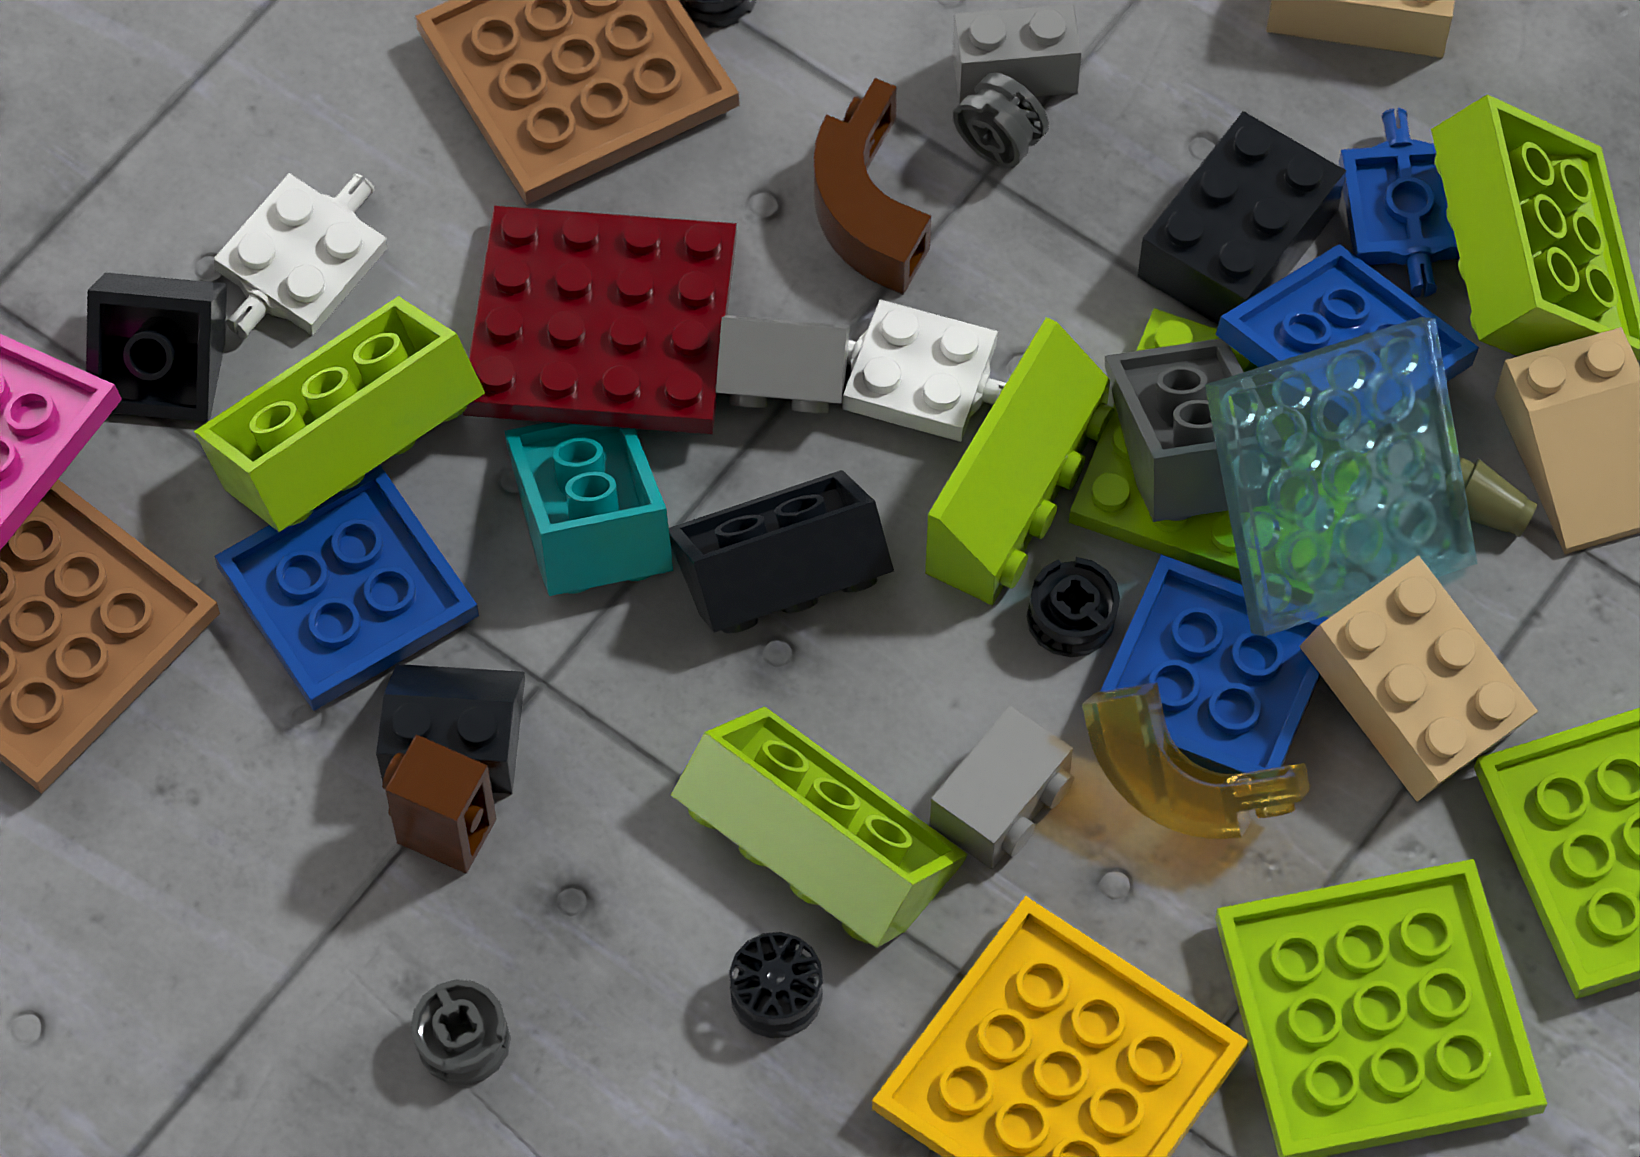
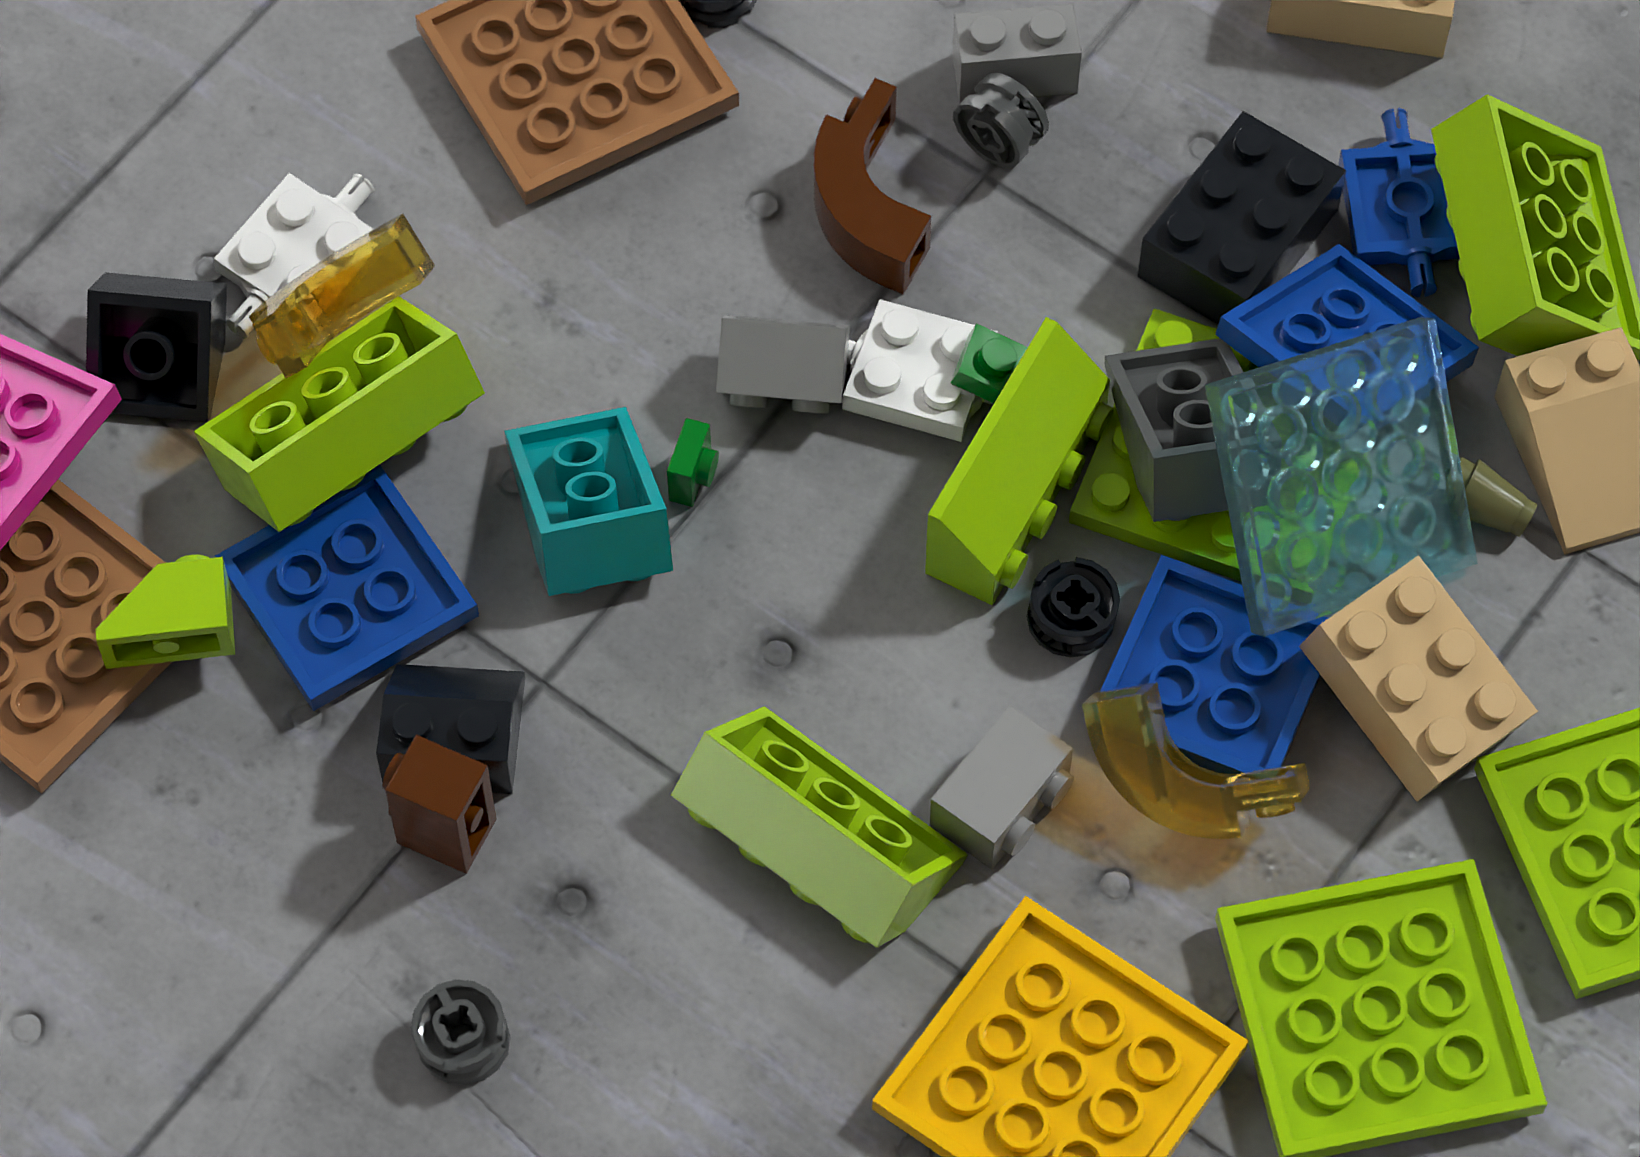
(171, 616): none -> lime slope
(338, 292): none -> clear yellow arch
(601, 319): dark red plate -> none
(691, 463): none -> green plate
(775, 985): black wheel -> none
(781, 551): black slope -> none
(987, 363): none -> green plate

